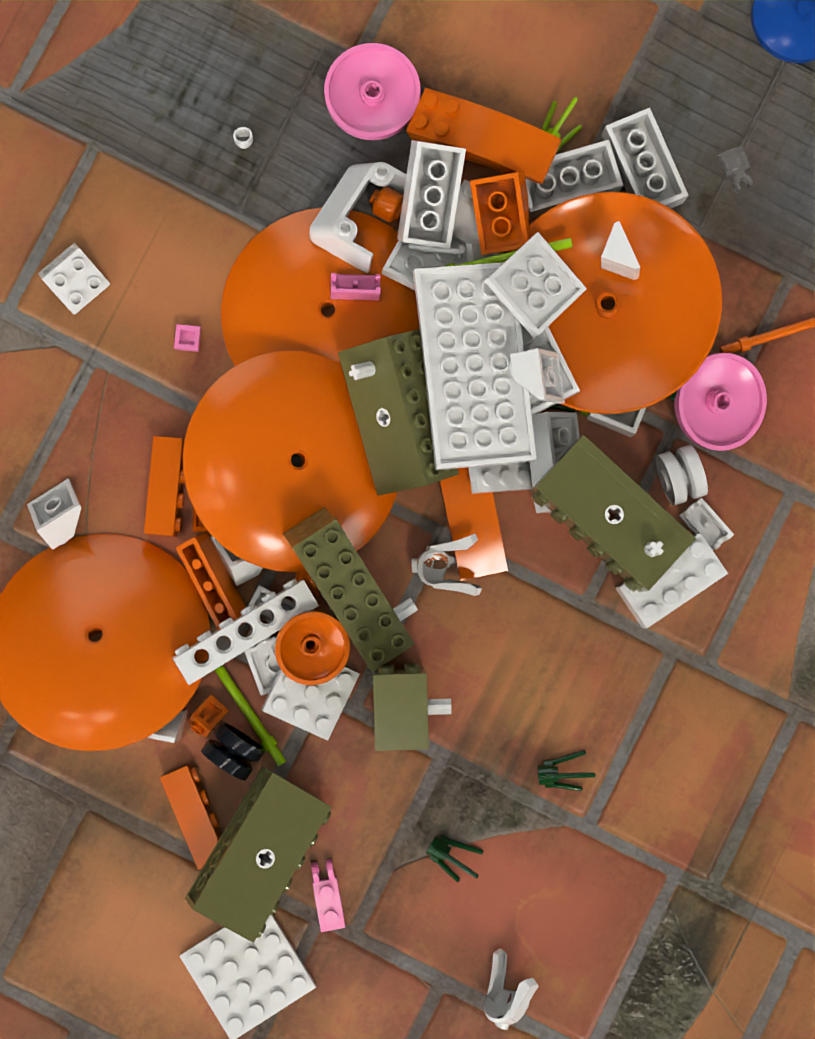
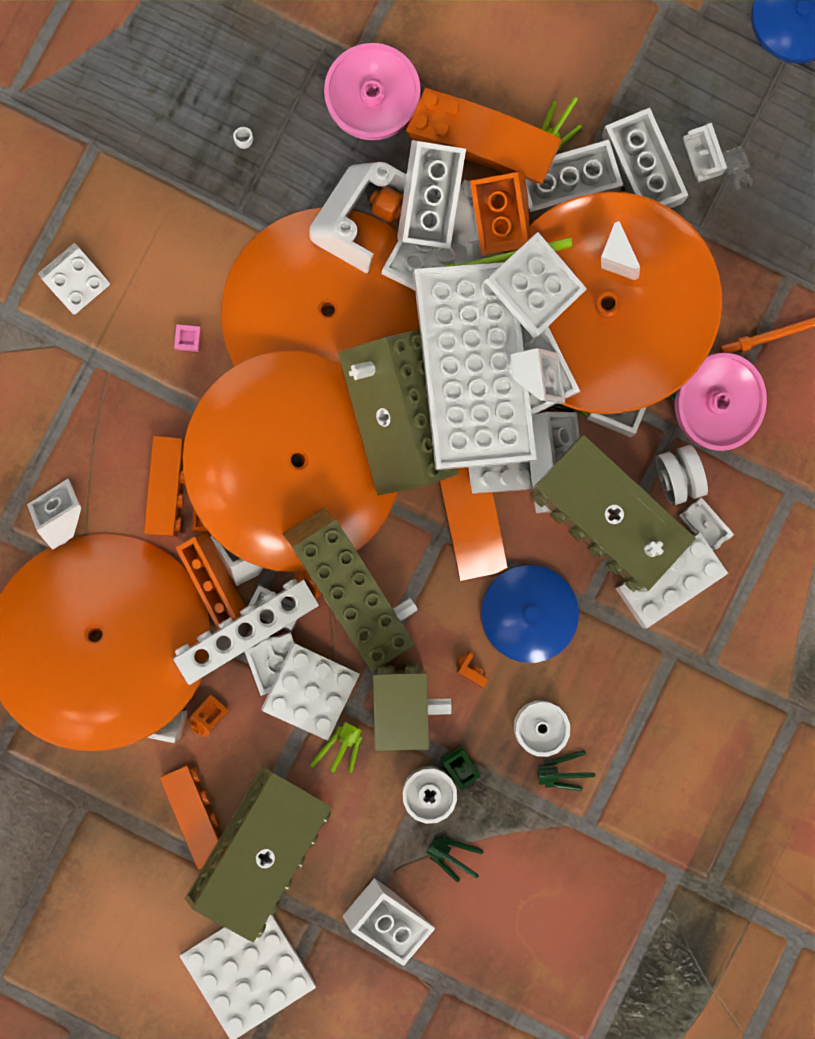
(233, 750): black wheel -> none
(268, 742): lime bar -> none
(315, 663): orange dish -> none
(328, 898): bright pink hinge -> none
(348, 736): none -> lime plant
(355, 287): bright pink hinge -> none
(387, 922): none -> white slope
(433, 808): none -> white wheel
(434, 577): white piece -> none
(460, 251): white piece -> none
(460, 766): none -> dark green slope
(474, 674): none -> orange bracket
(496, 1004): white piece -> none
(529, 614): none -> blue dish
(556, 728): none -> white wheel
(704, 153): none -> white hinge

